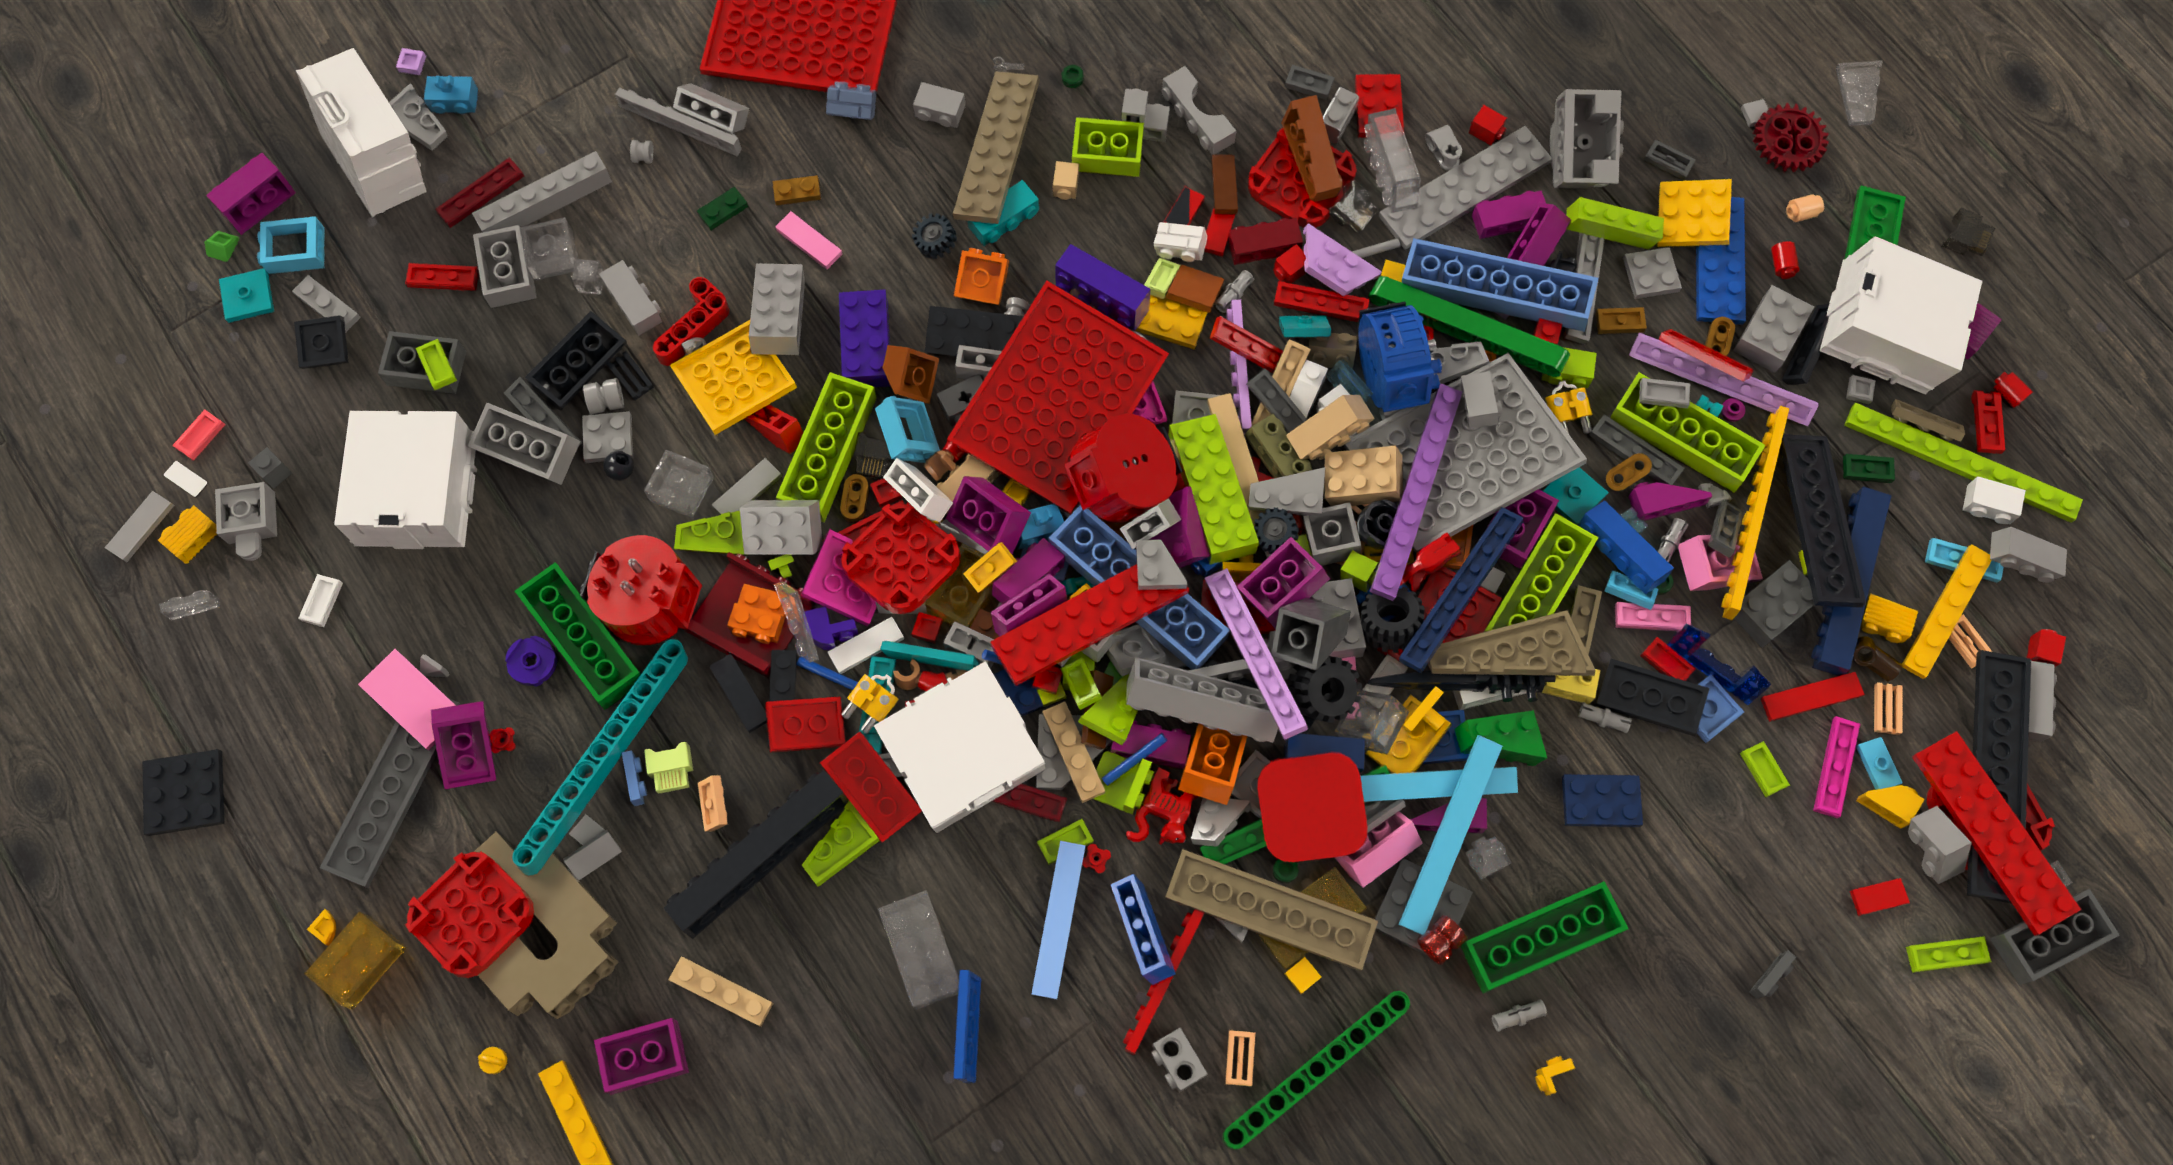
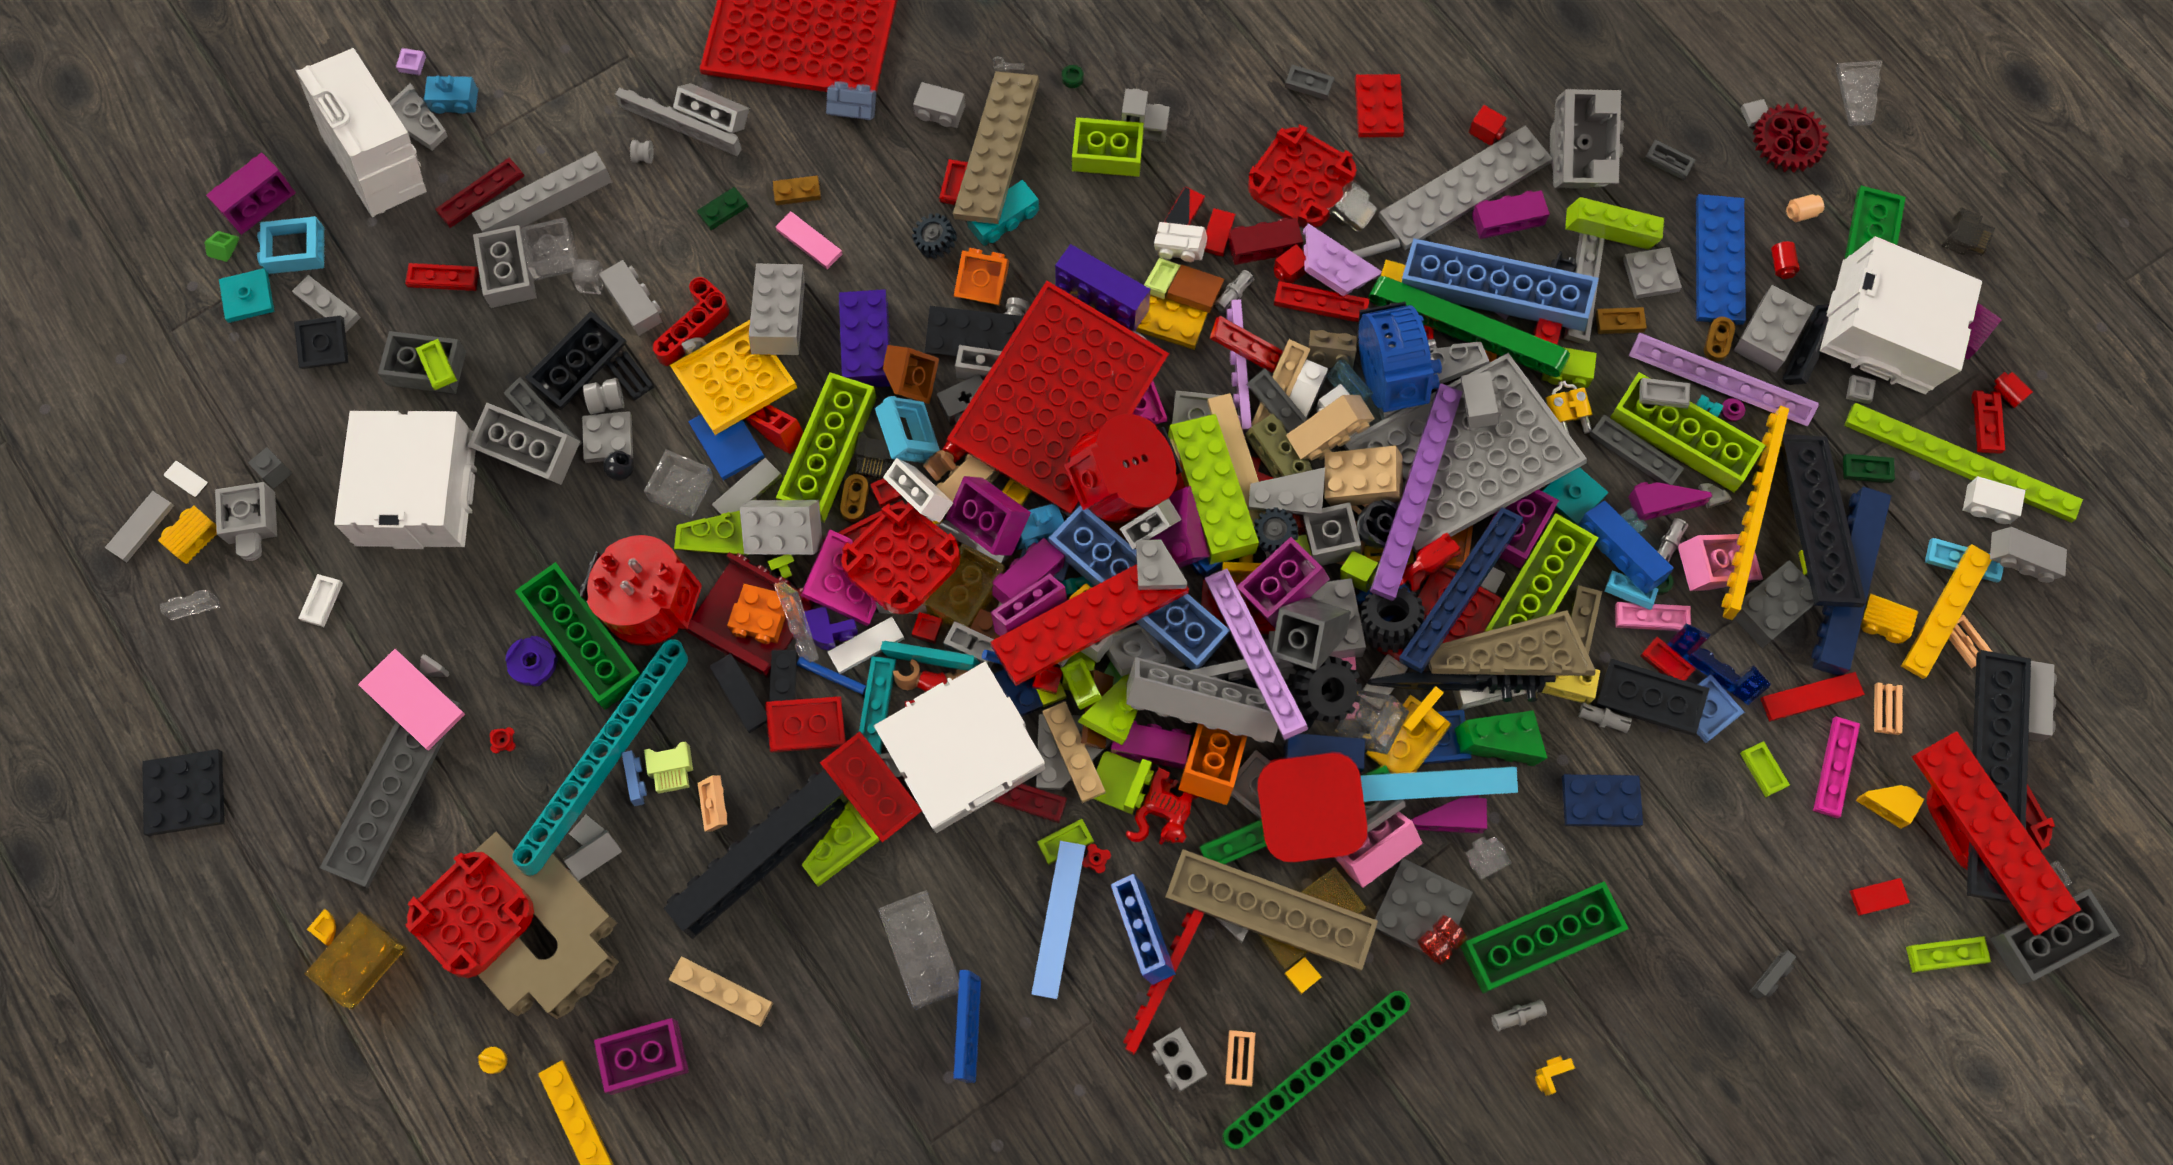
(199, 435): coral tile -> none
(463, 744): magenta slope -> none
(730, 449): none -> blue tile
(872, 699): yellow piece -> none
(952, 181): none -> red tile
(990, 567): yellow plate -> none
(1065, 180): tan brick -> none
(1134, 759): blue bar -> none
(1213, 131): light grey arch -> none
(1217, 820): light grey wing -> none
(1224, 184): reddish brown tile -> none
(1285, 871): dark green tile -> none
(1305, 326): teal plate -> none
(1312, 148): dark orange wedge -> none
(1340, 113): light grey brick -> none
(1392, 161): clear brick -> none
(1444, 147): light grey piece -> none
(1450, 835): medium azure tile -> none
(1540, 235): magenta brick -> none
(1628, 471): pearl gold plate -> none
(1695, 212): yellow plate -> none
(1706, 354): tile -> none
(1726, 528): dark grey tile -> none
(1876, 659): dark brown piece -> none
(1879, 764): medium azure plate -> none
(1927, 421): dark tan plate -> none
(1943, 844): light grey brick -> none
(2046, 647): red brick -> none

